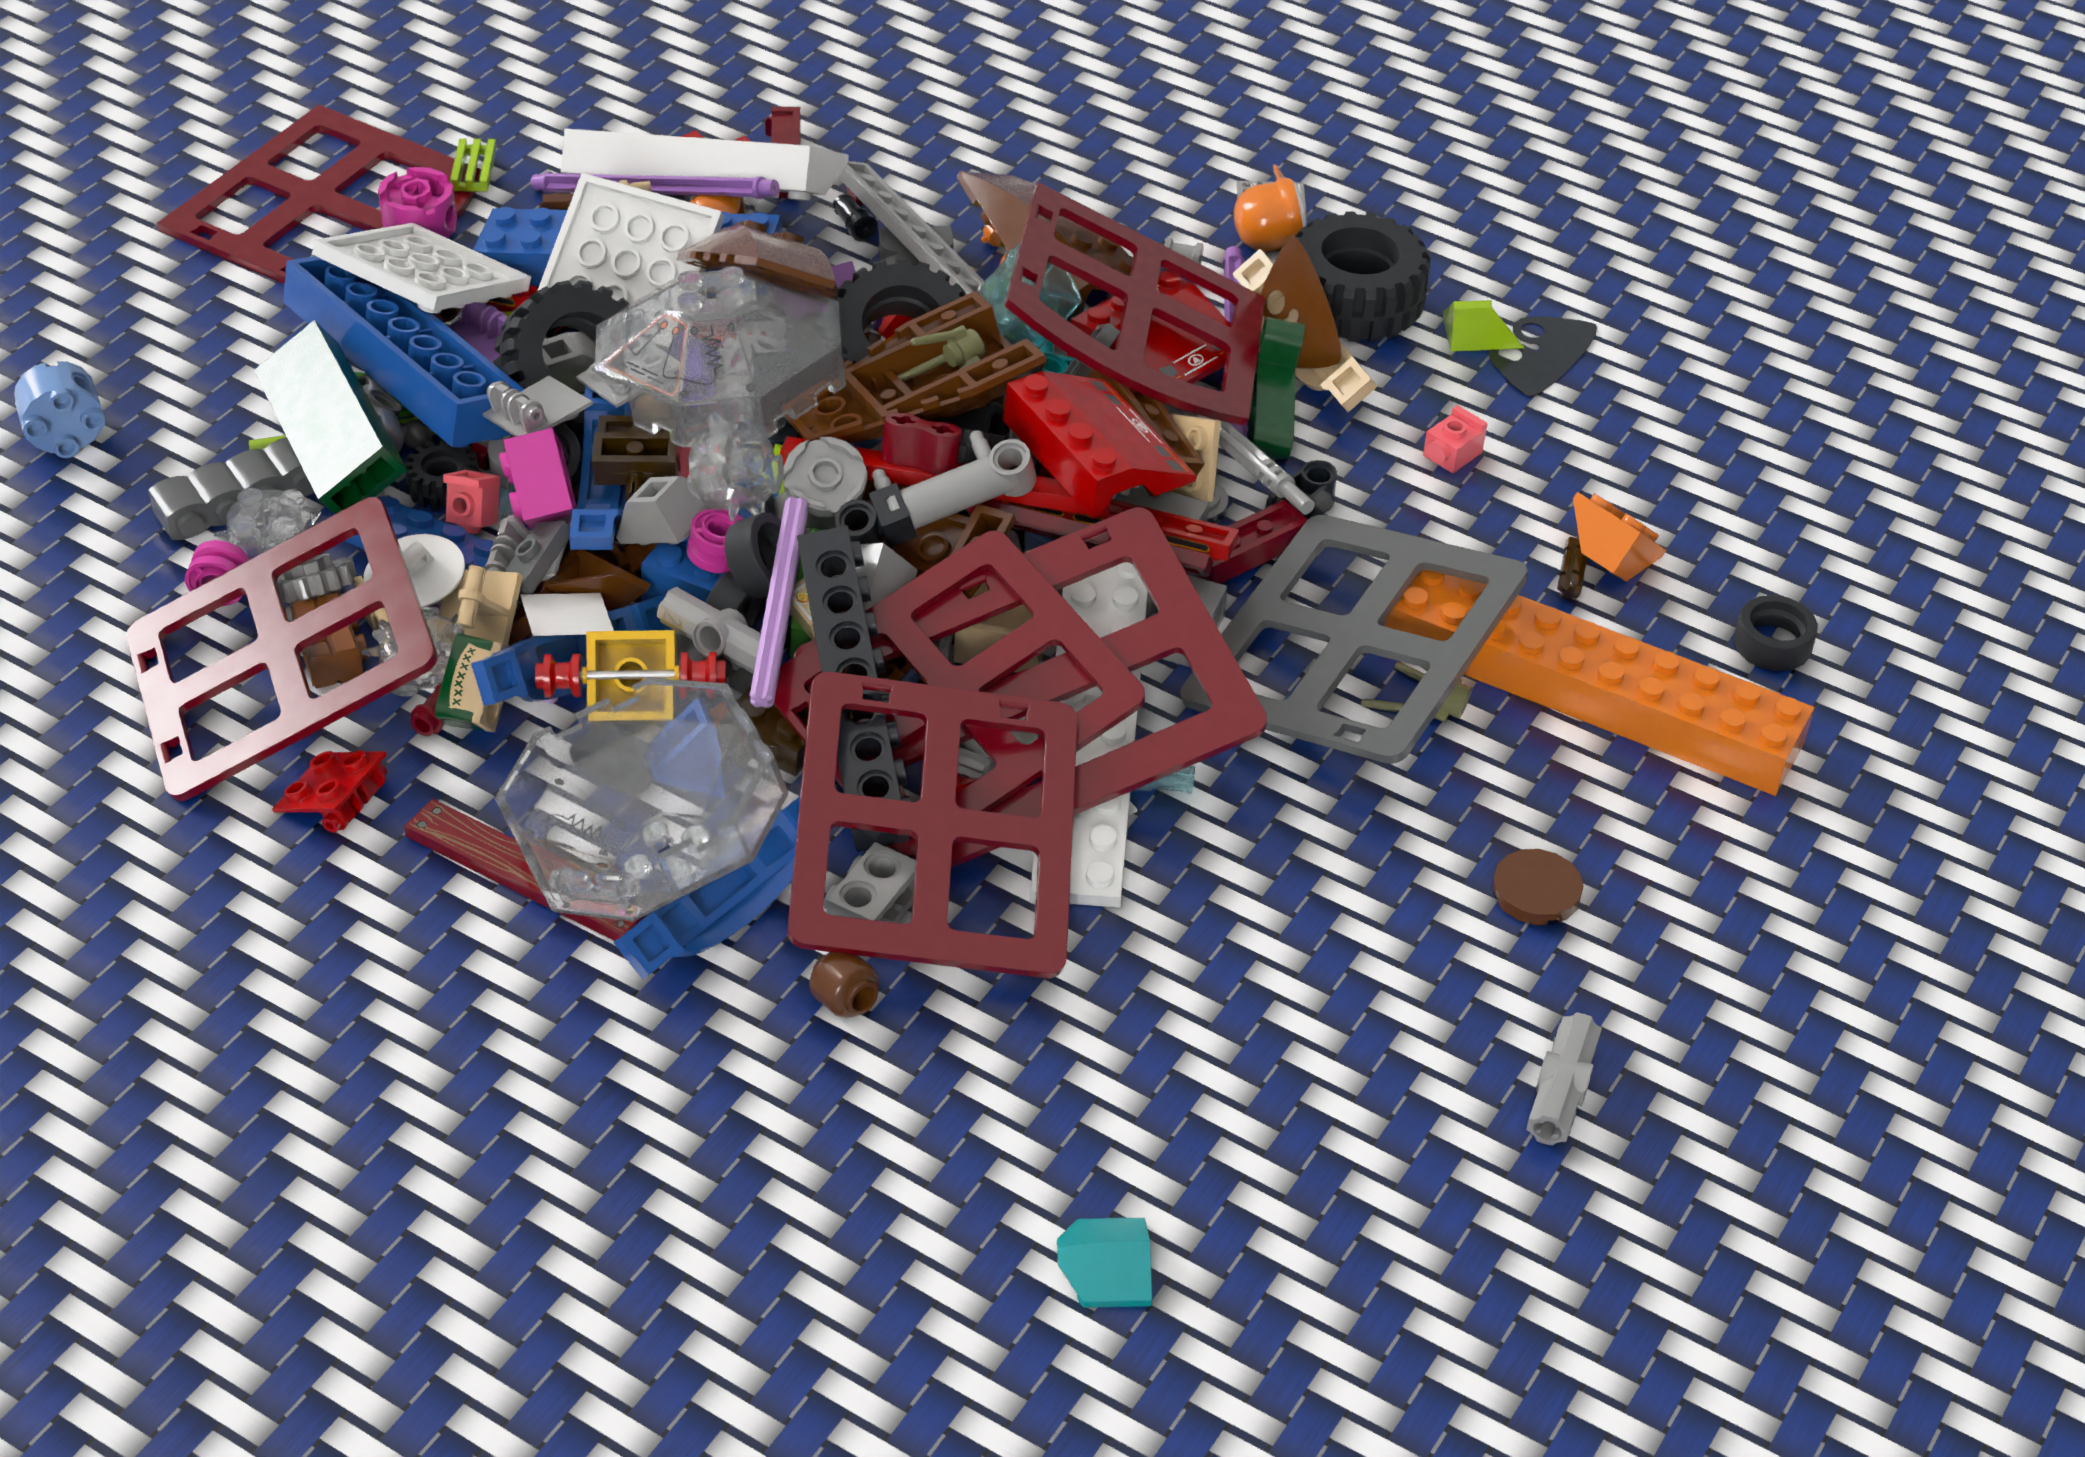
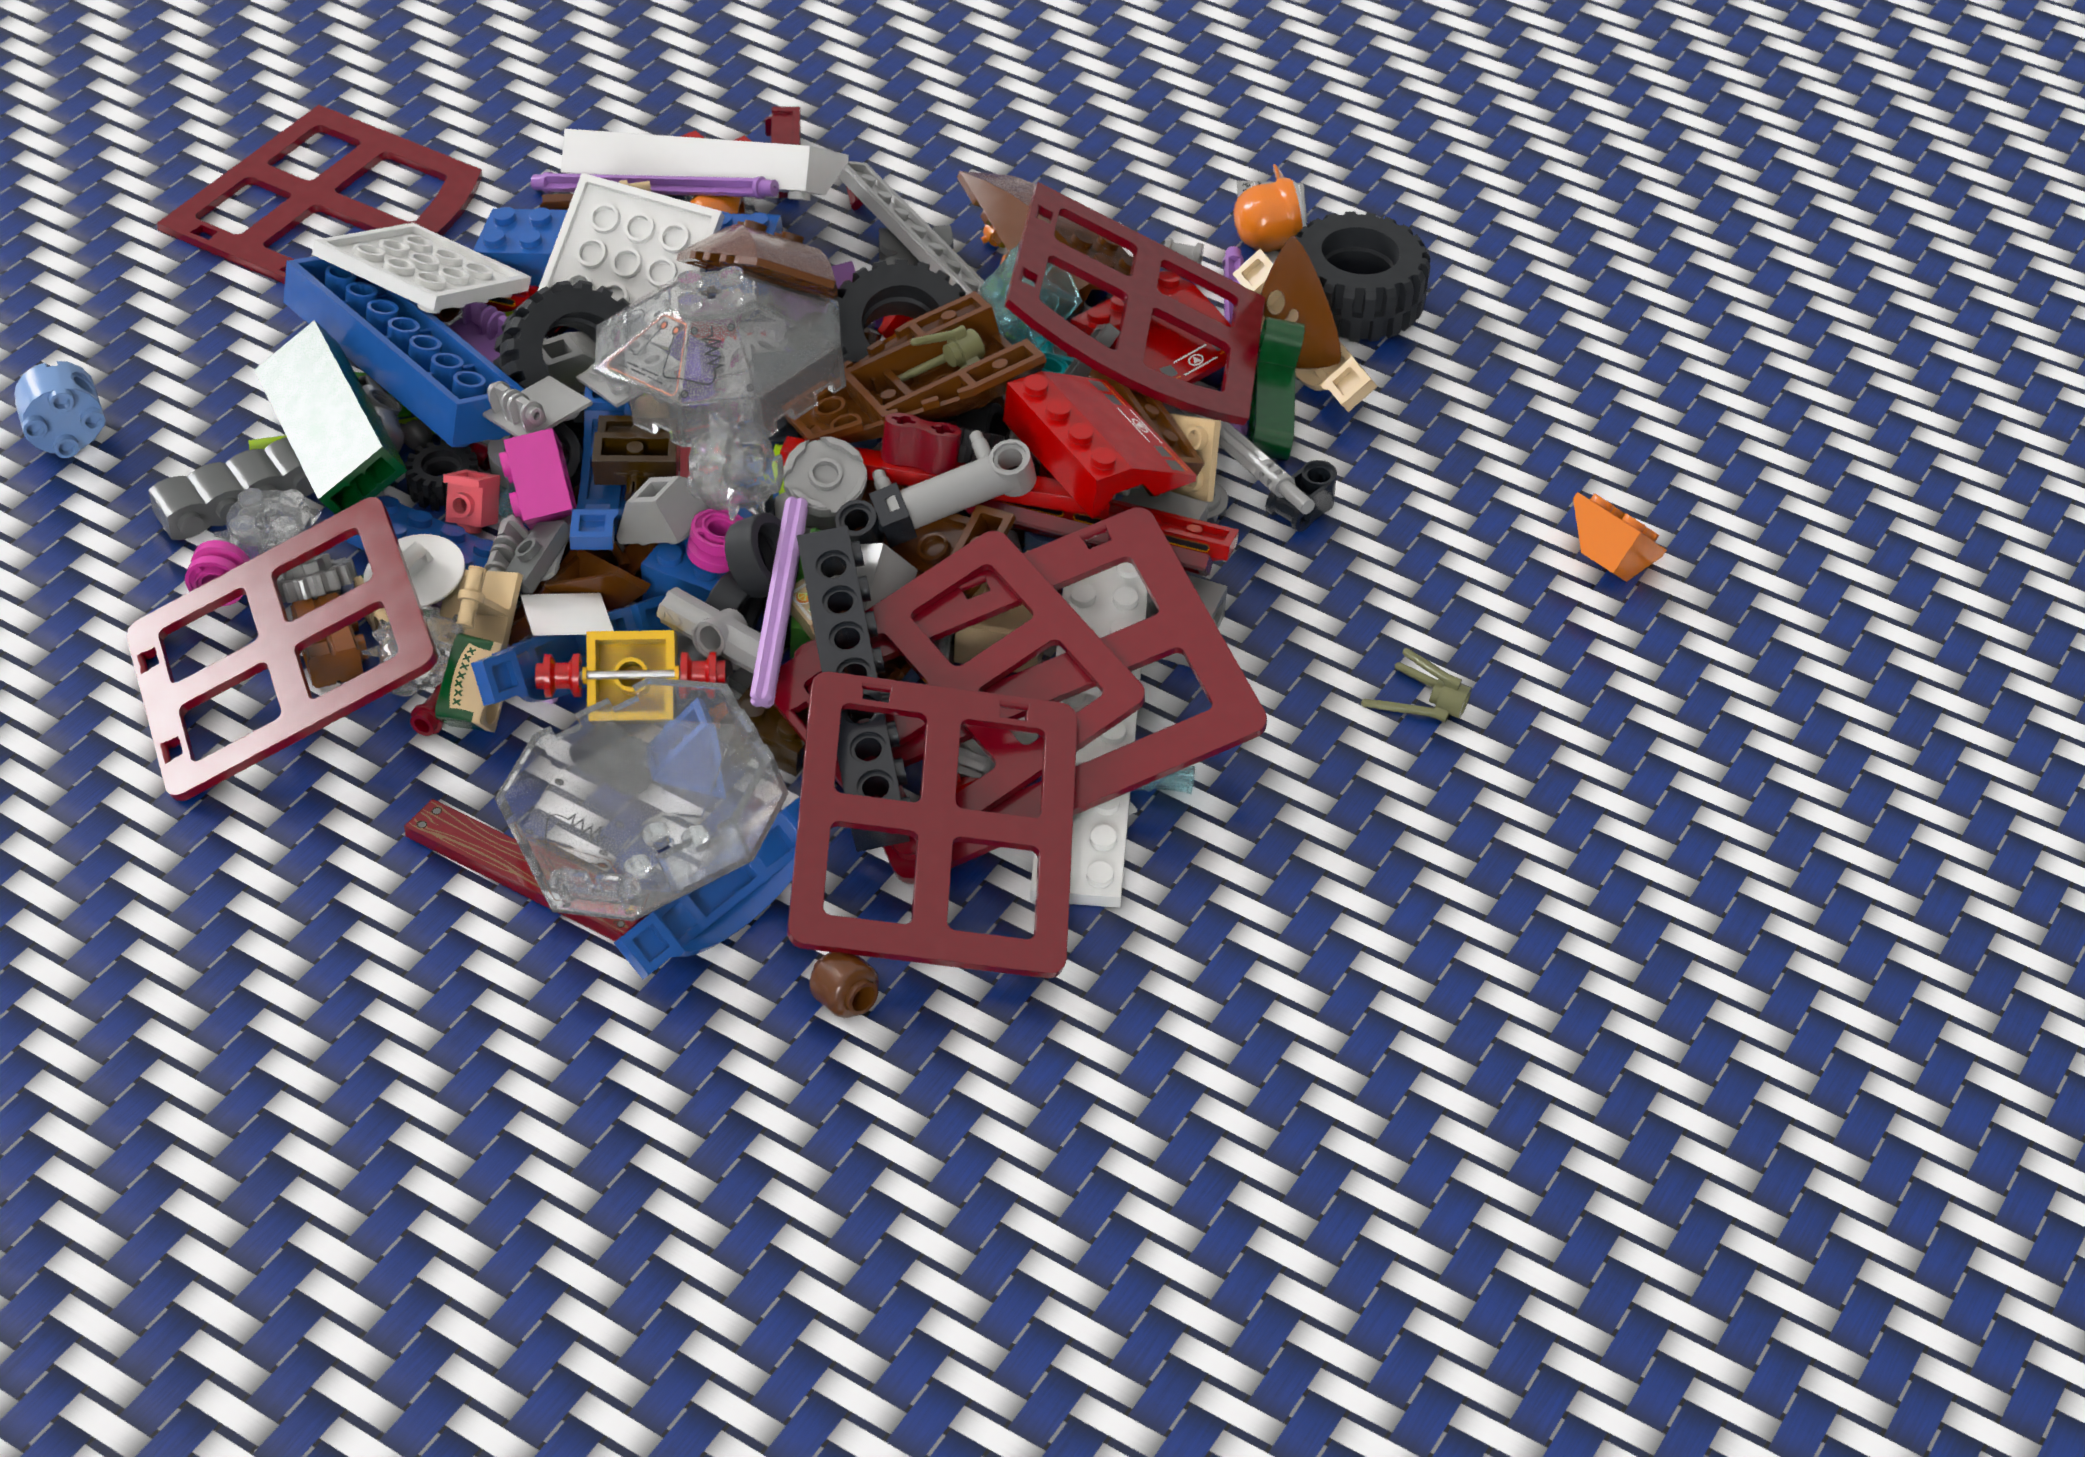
(336, 786): red hinge -> none
(420, 199): dark pink brick -> none
(474, 151): lime tile -> none
(857, 220): black pin -> none
(875, 888): light grey brick -> none
(1107, 1261): teal slope -> none
(1259, 540): dark red container -> none
(1362, 632): dark grey window -> none
(1455, 440): coral brick -> none
(1477, 327): lime slope -> none
(1537, 886): reddish brown tile -> none
(1560, 349): black piece -> none
(1564, 1079): light grey piece -> none
(1572, 569): dark brown axle -> none
(1618, 683): orange brick -> none
(1769, 652): black tyre -> none

